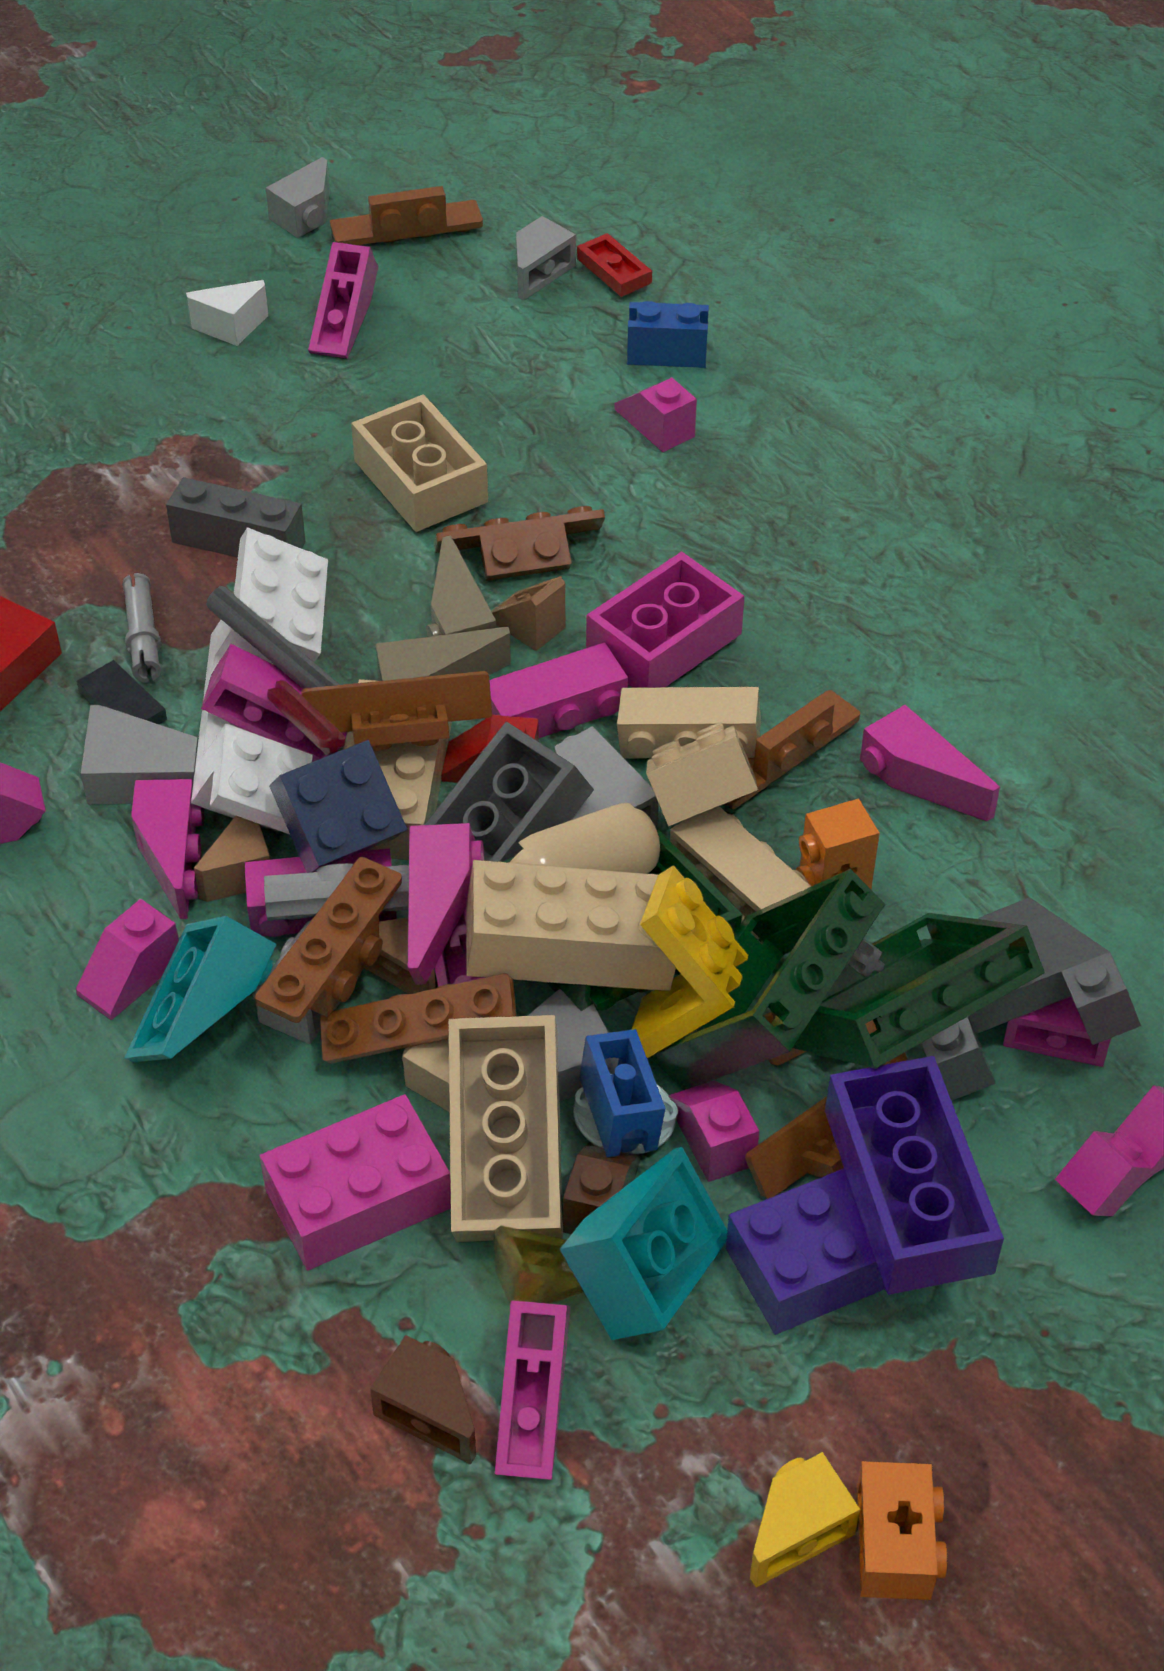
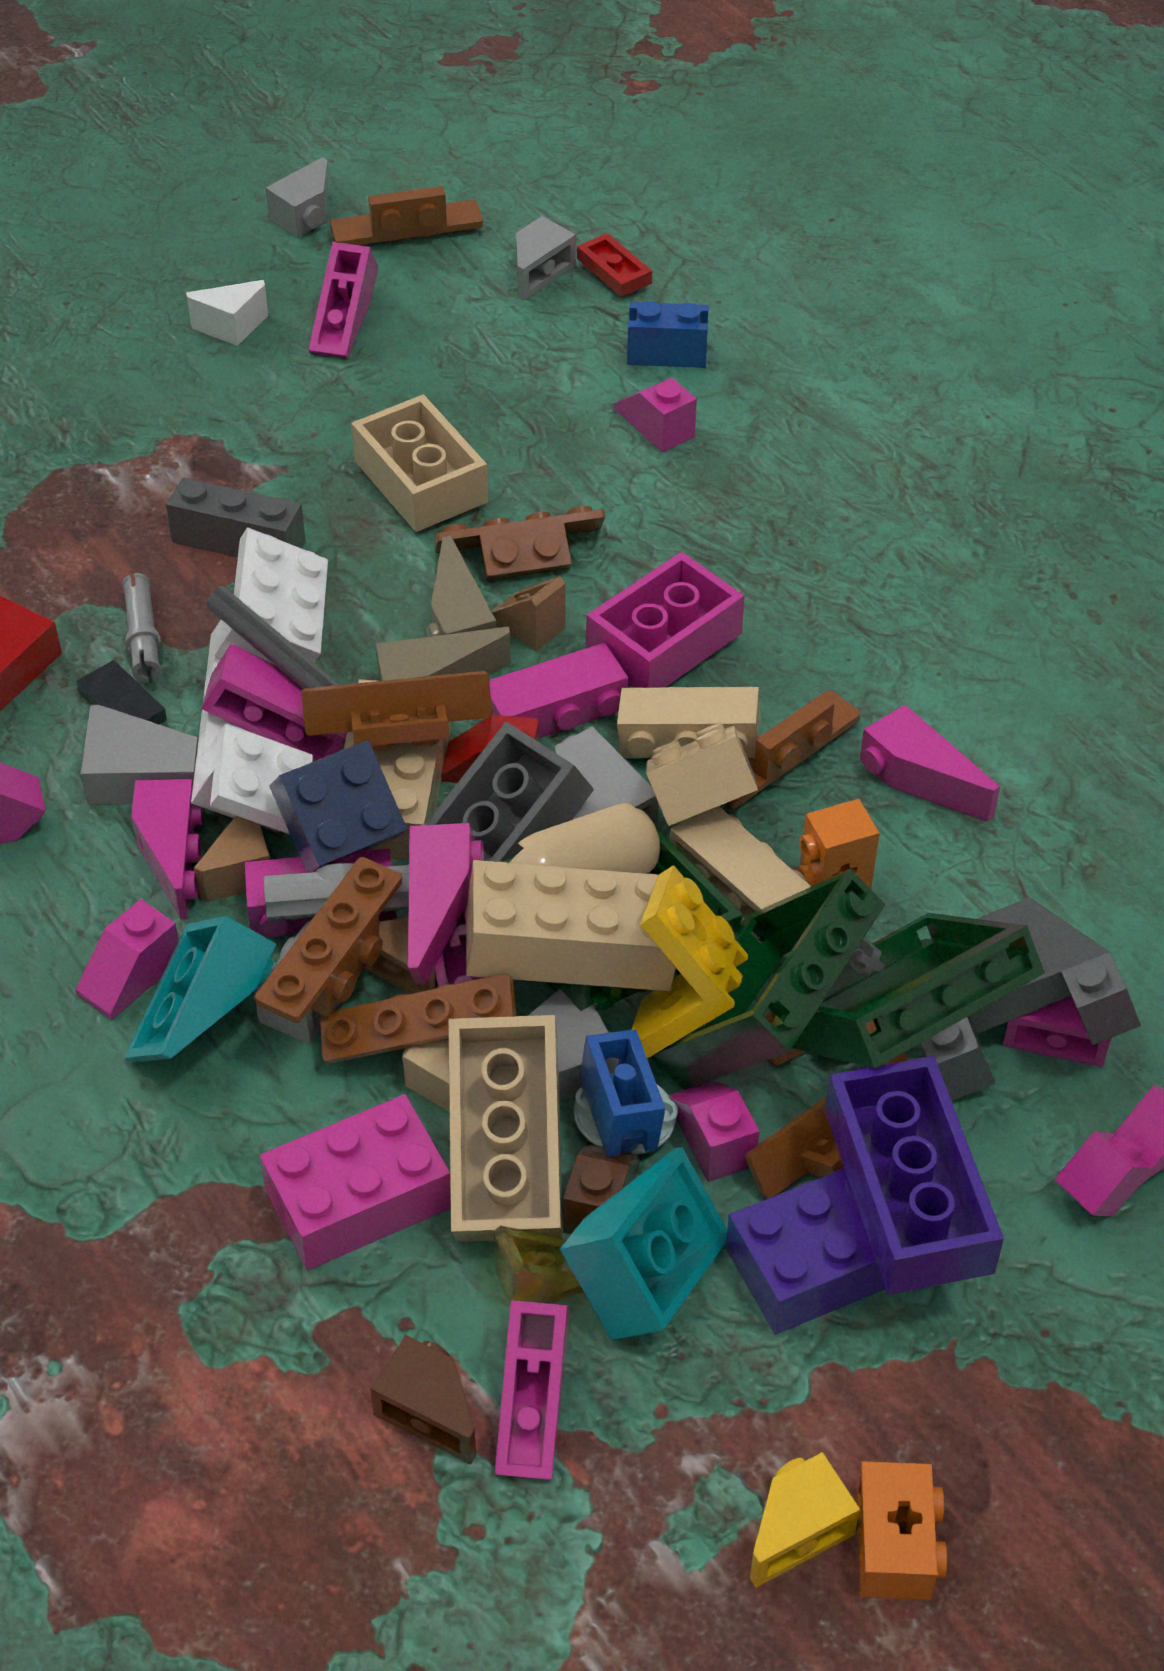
(306, 717): dark red axle -> none

